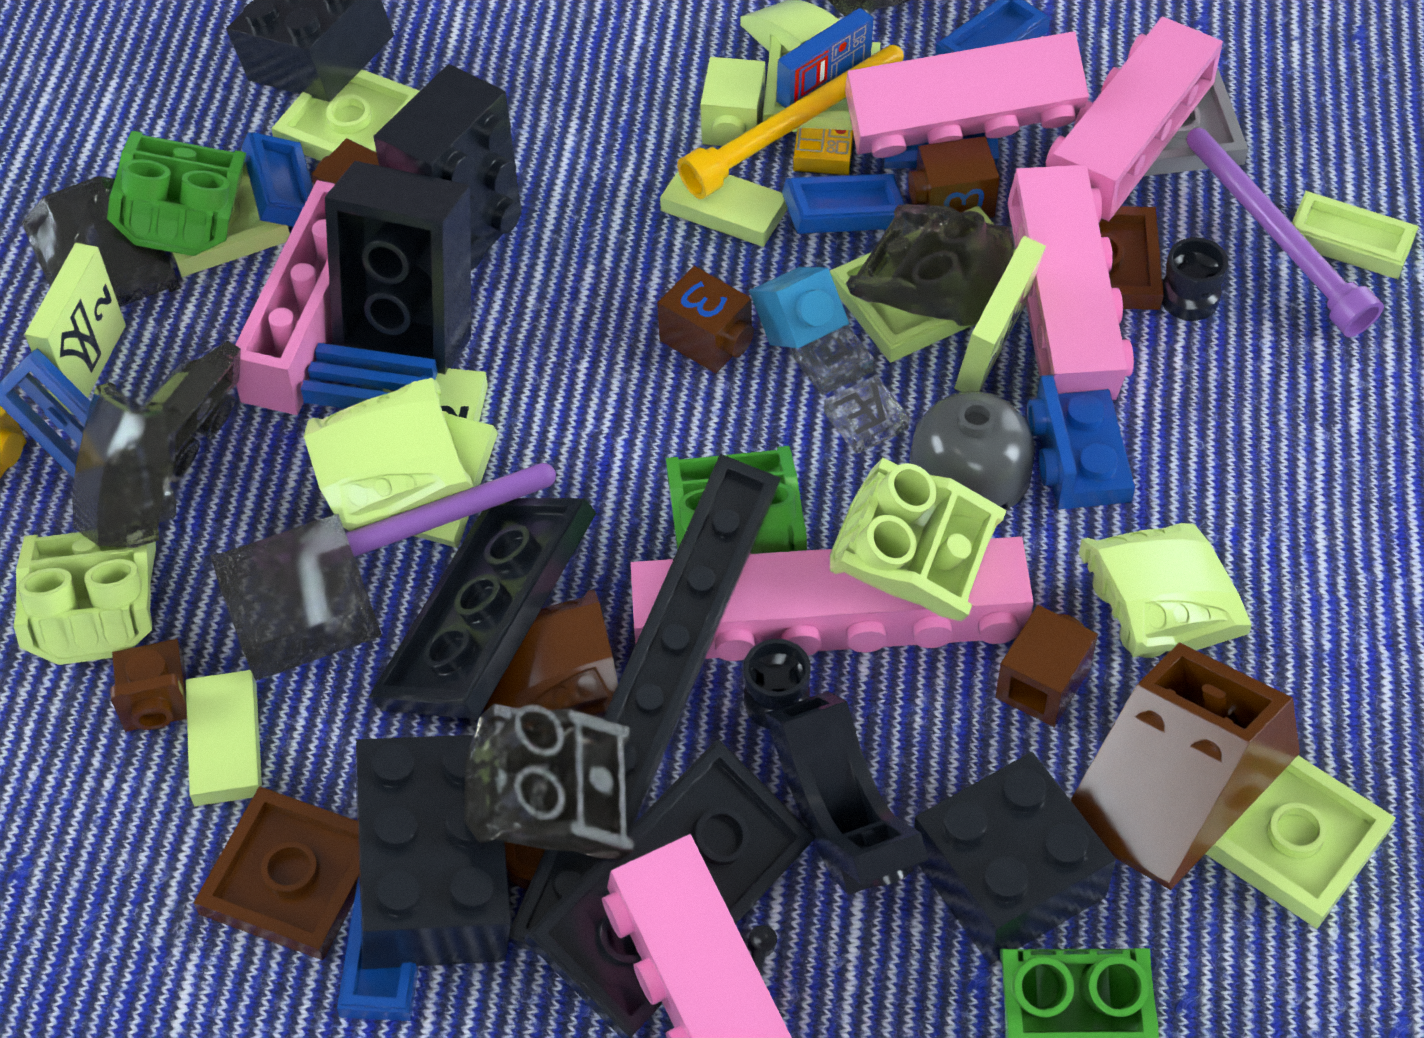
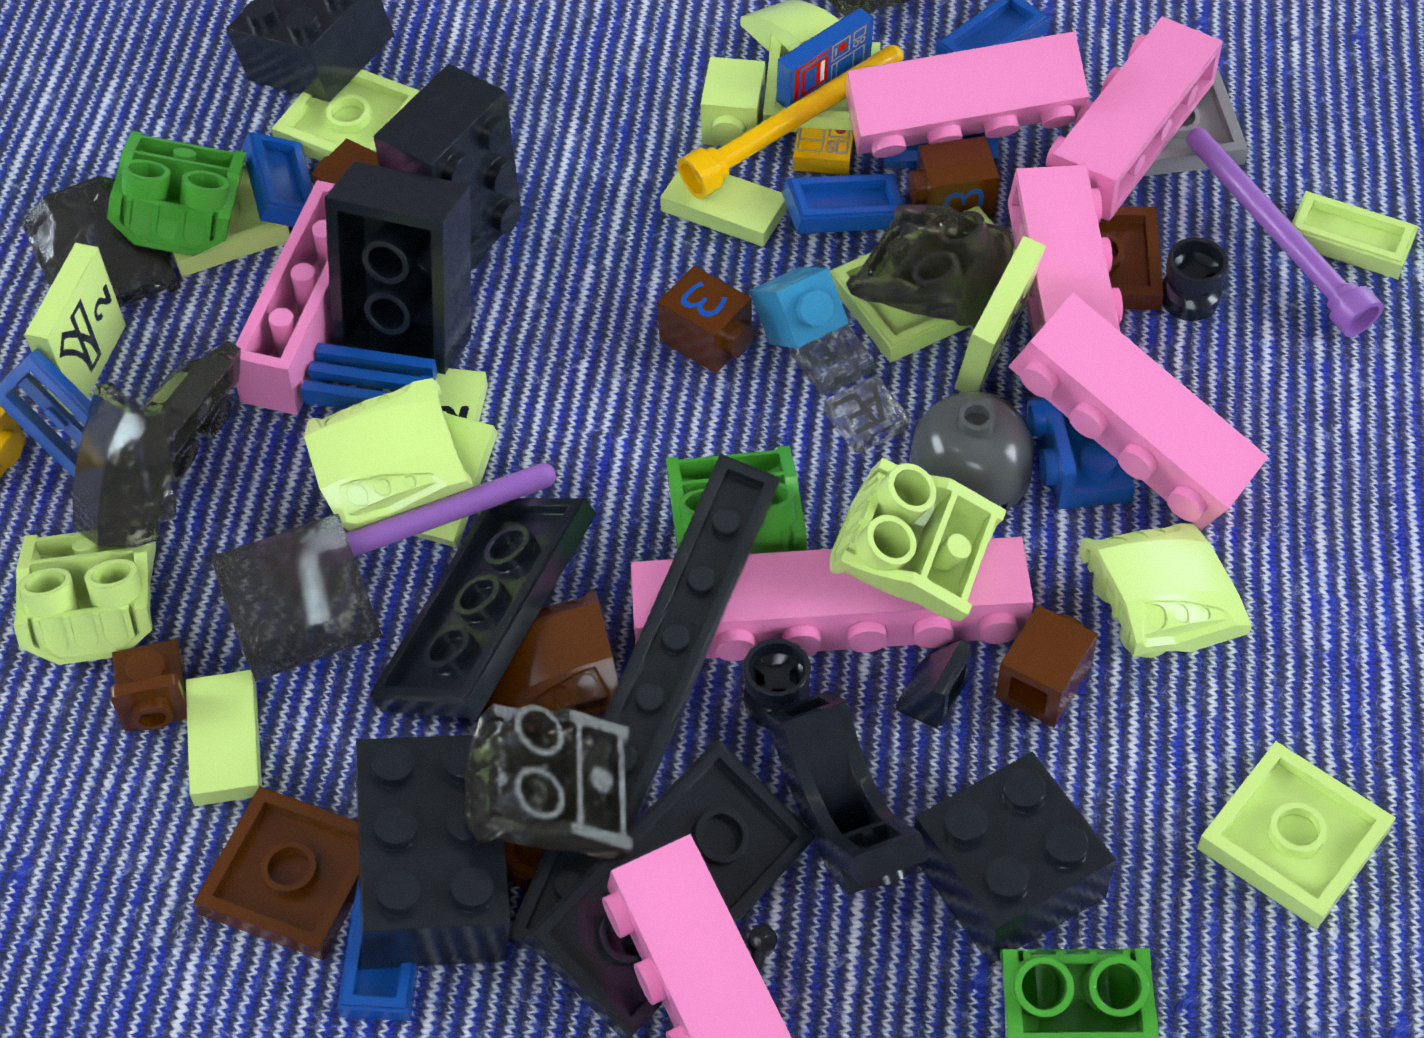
(936, 684): none -> black slope
(1138, 413): none -> bright pink brick
(1185, 762): slope -> none

